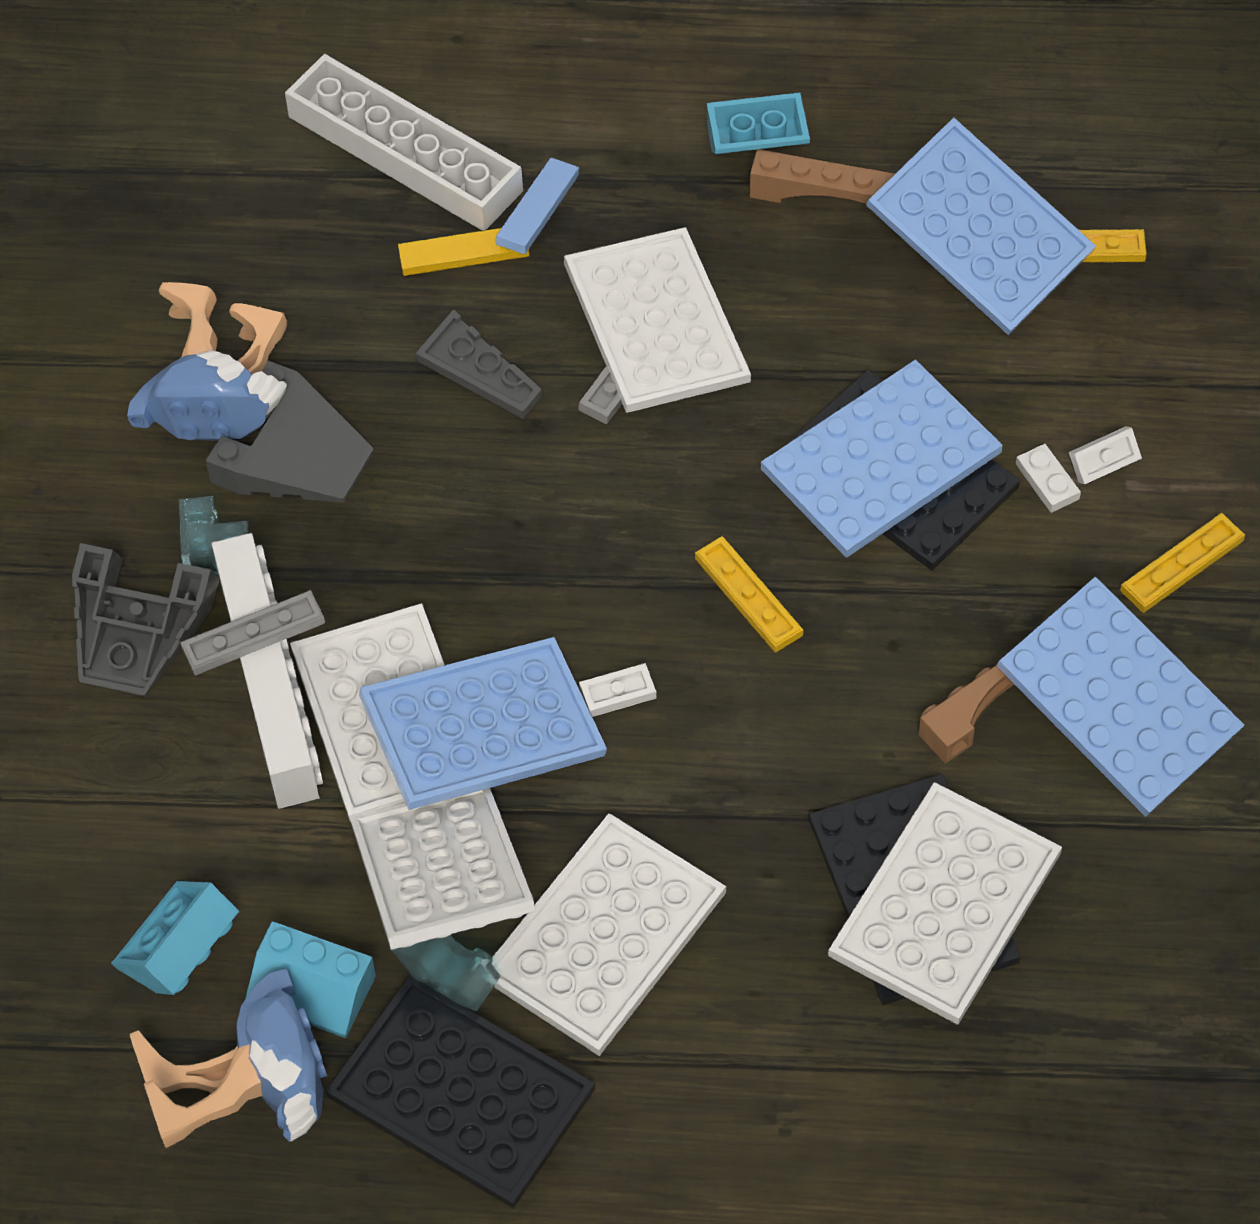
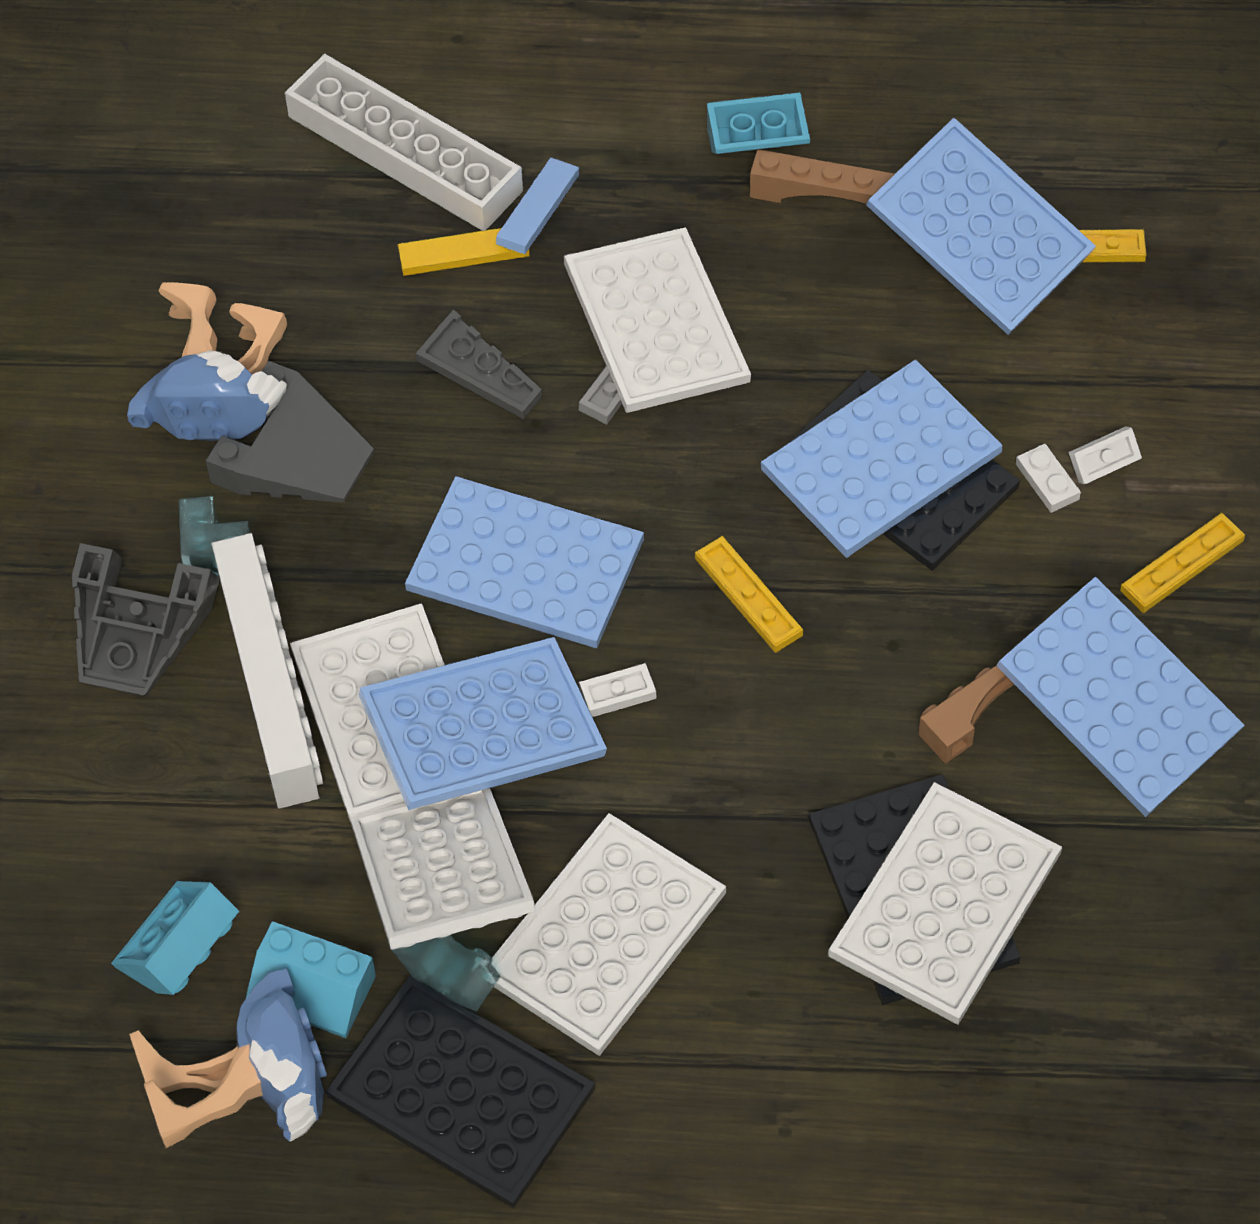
(252, 632): light grey tile -> none
(525, 562): none -> light blue plate

